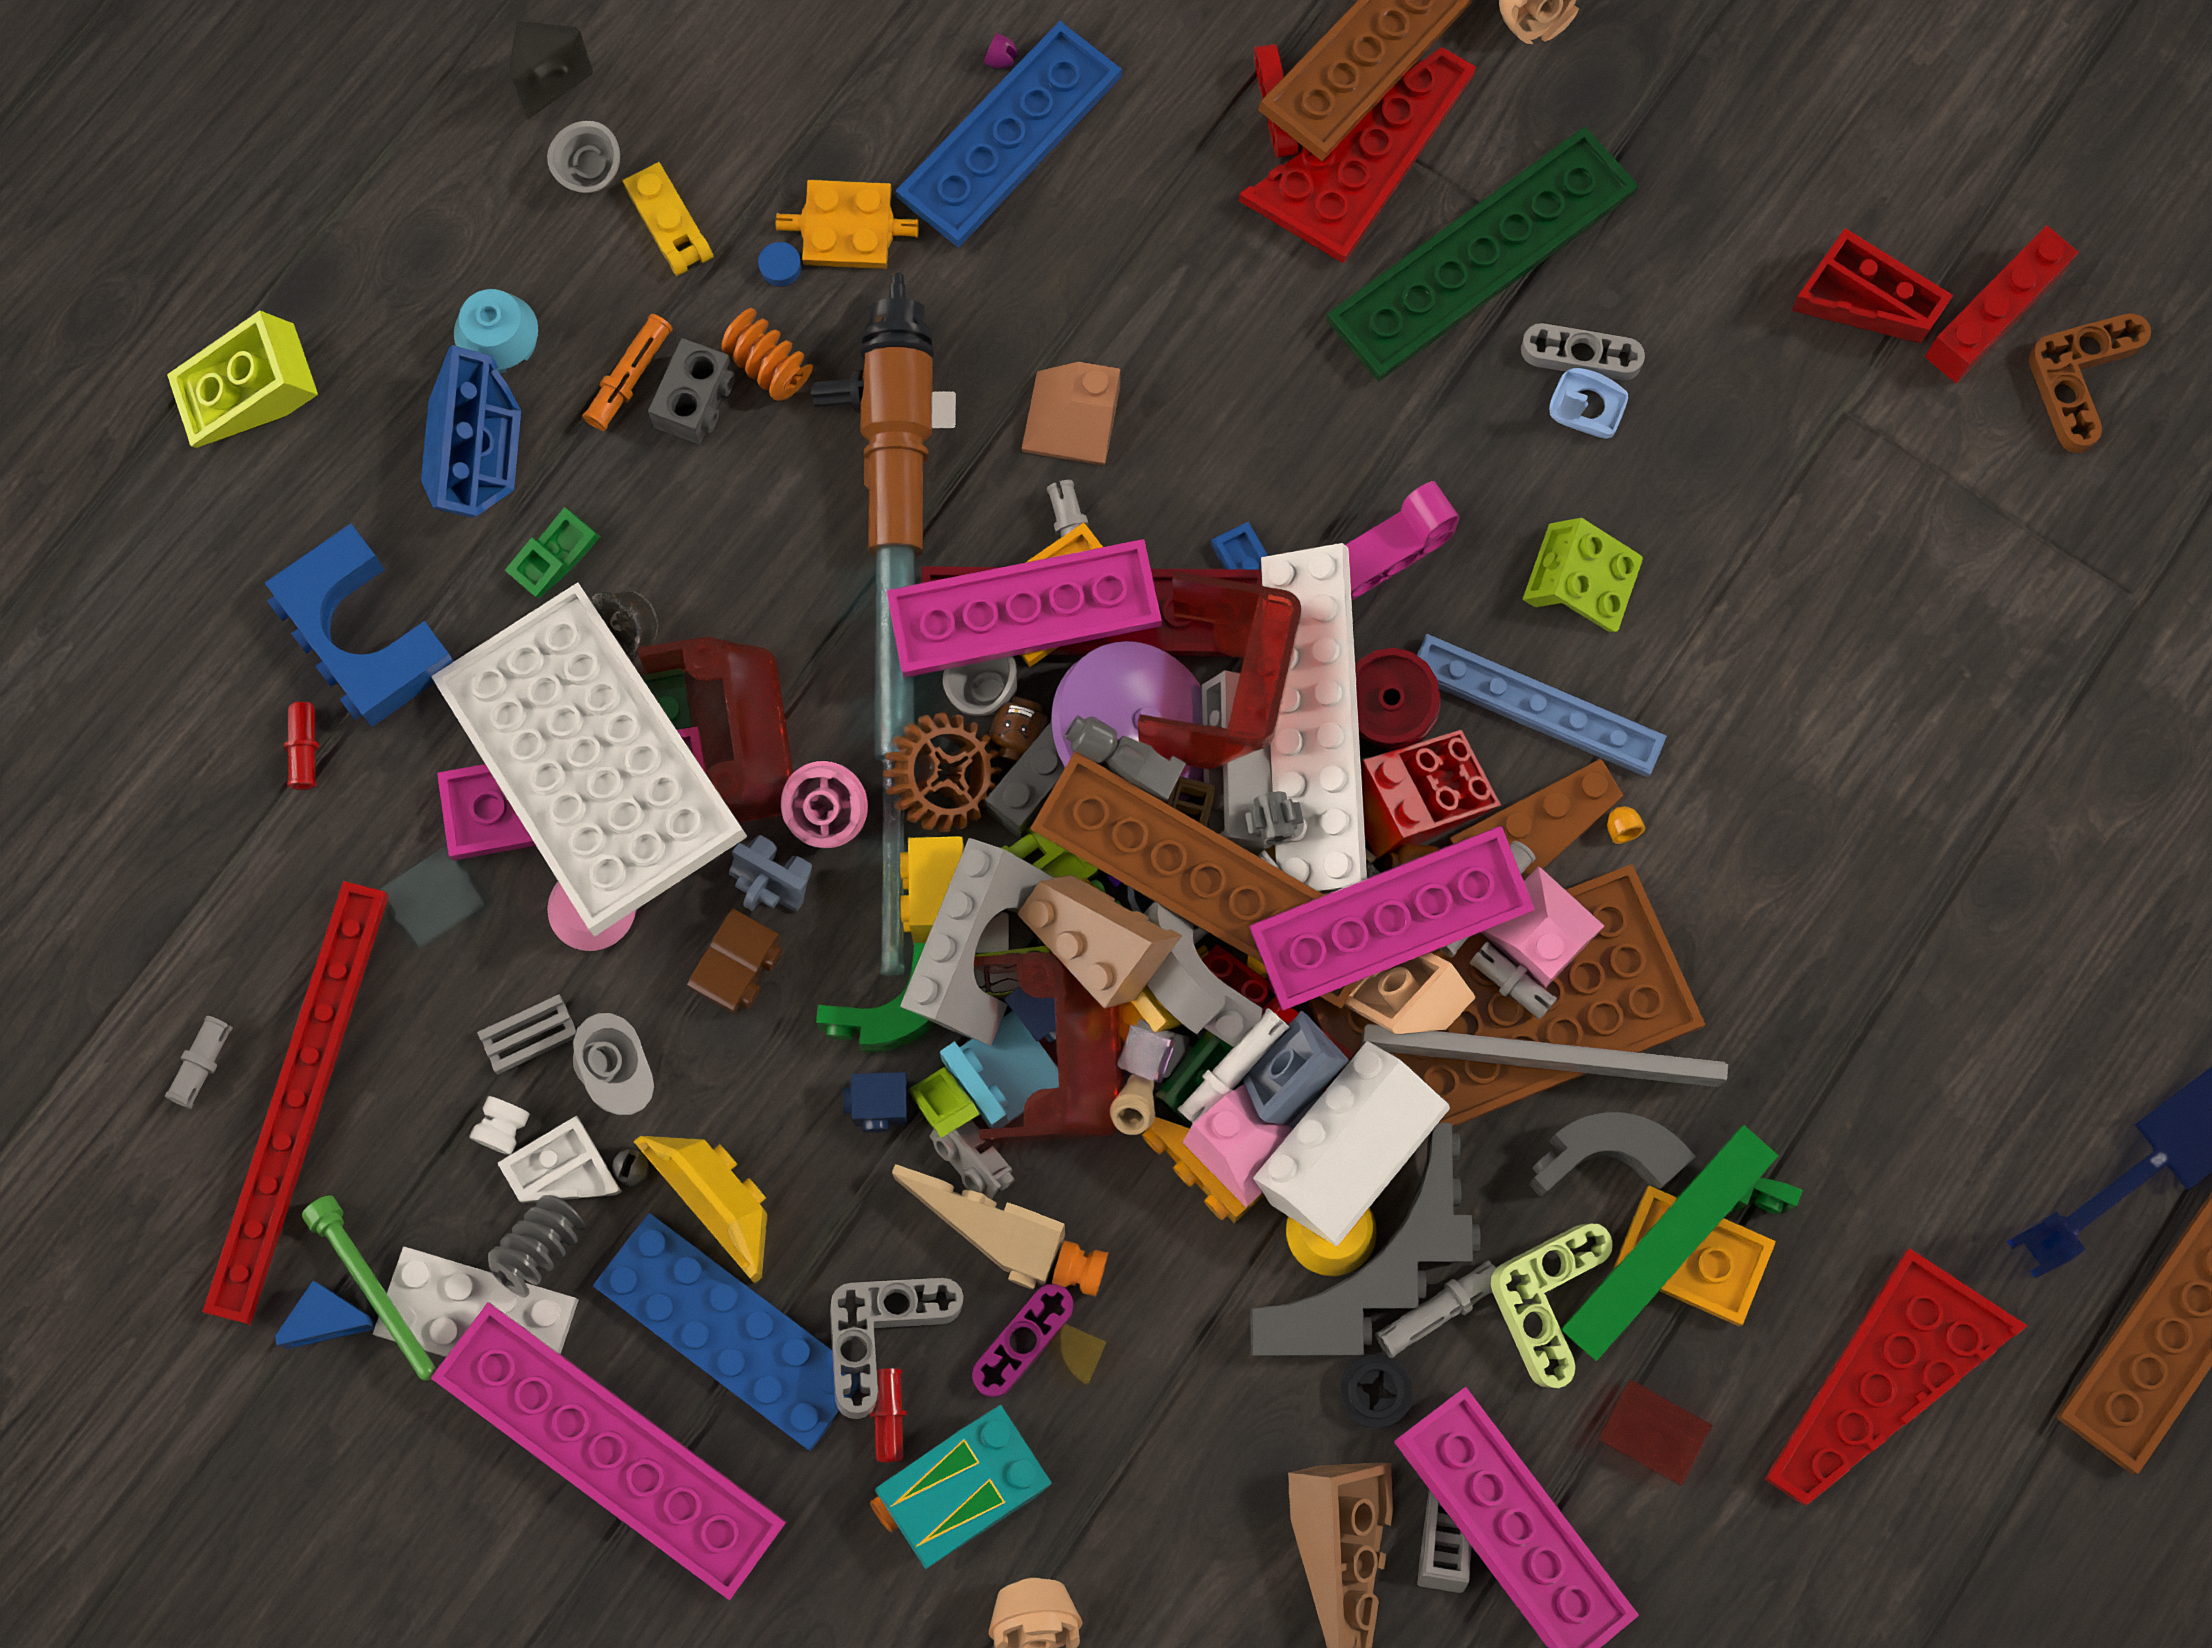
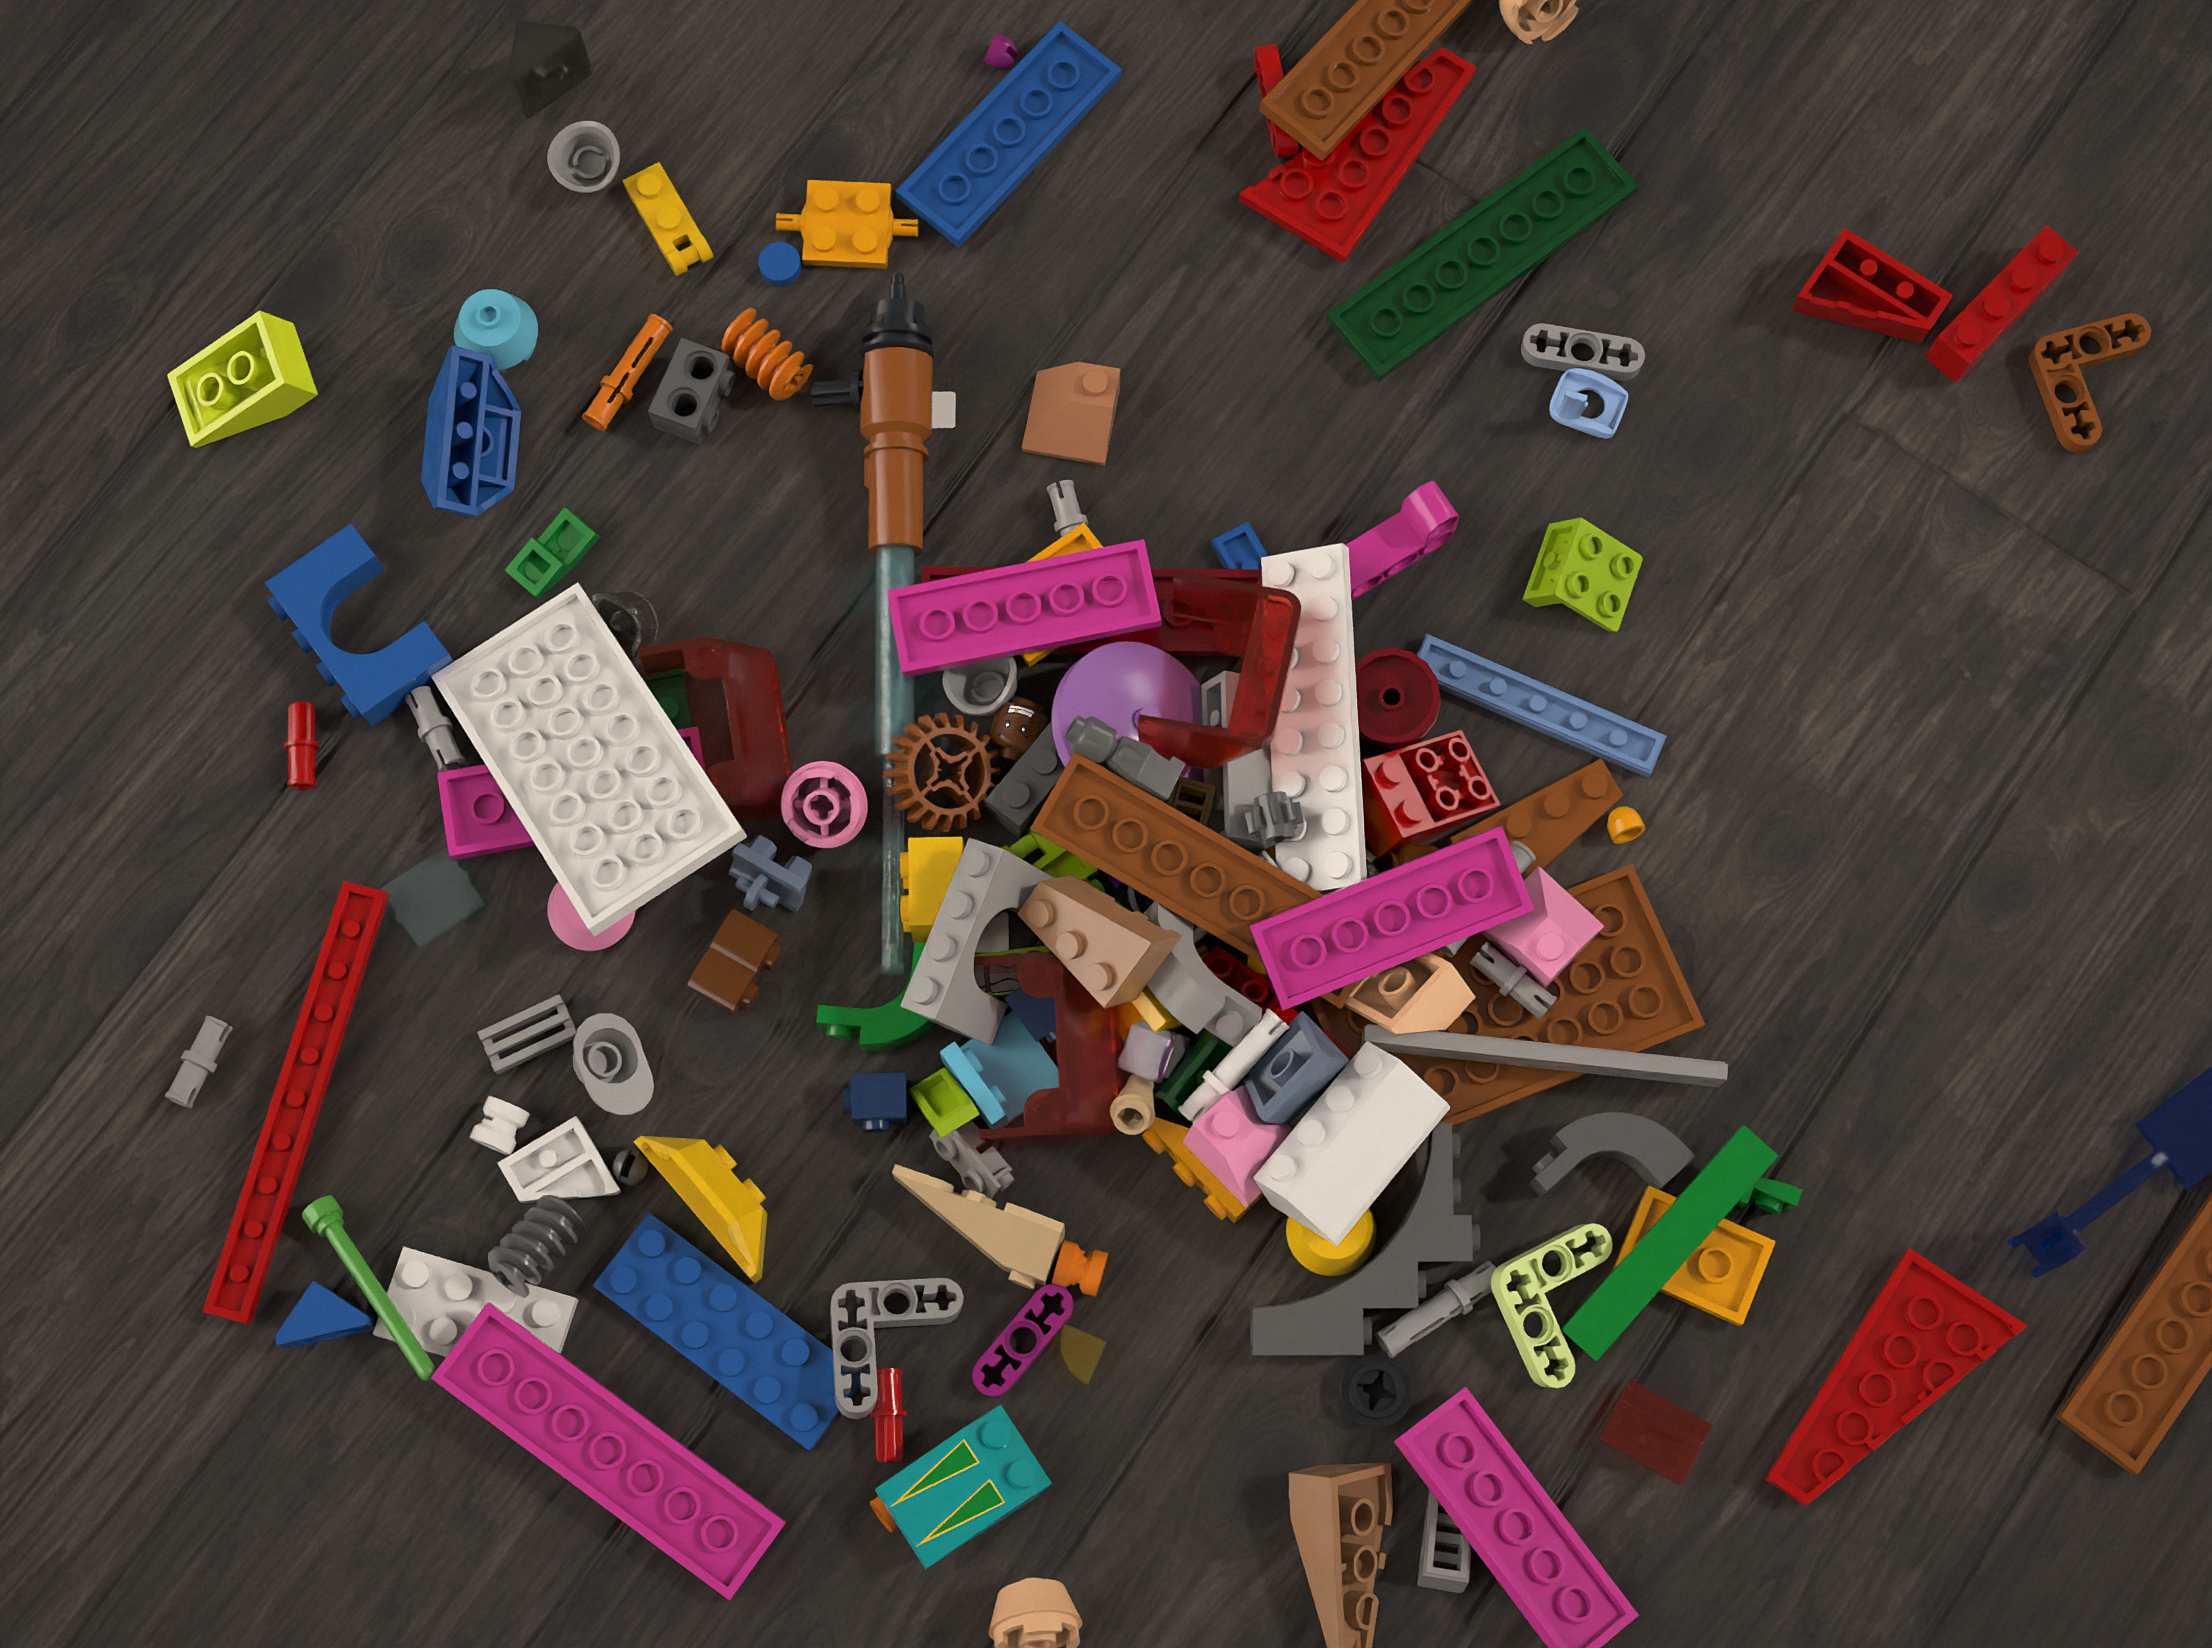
(435, 729): none -> light grey pin

